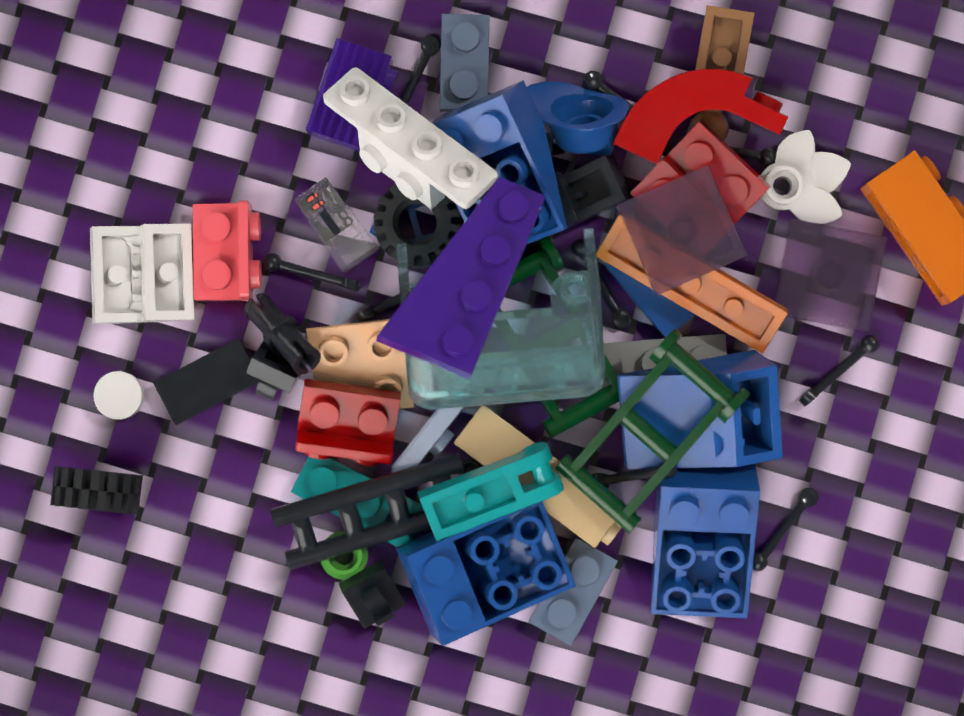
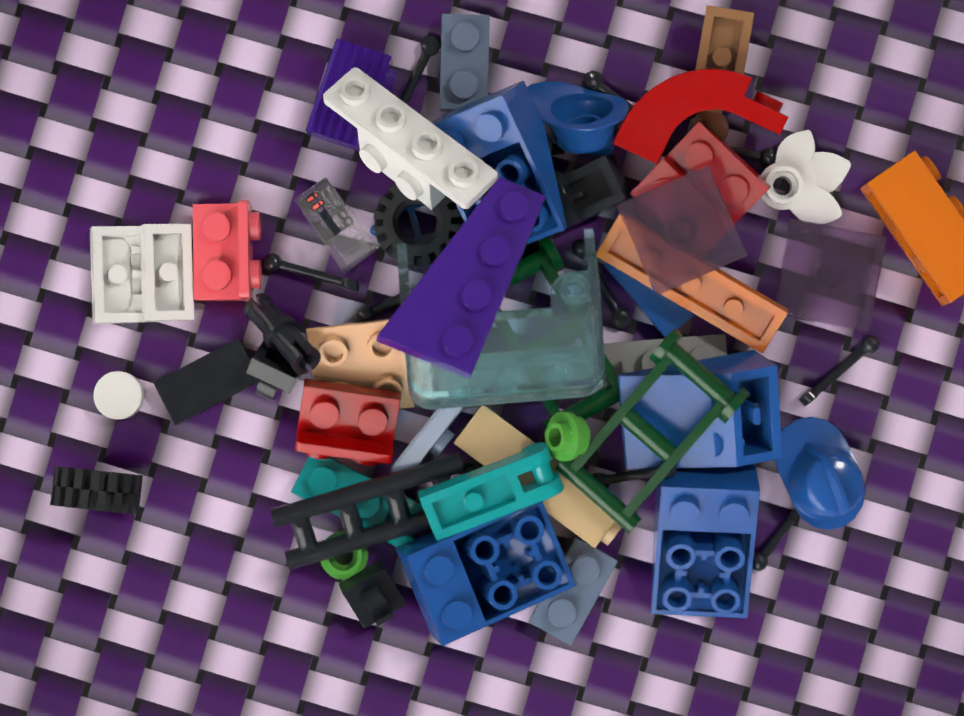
(567, 436): none -> bright green plate
(820, 473): none -> blue piece

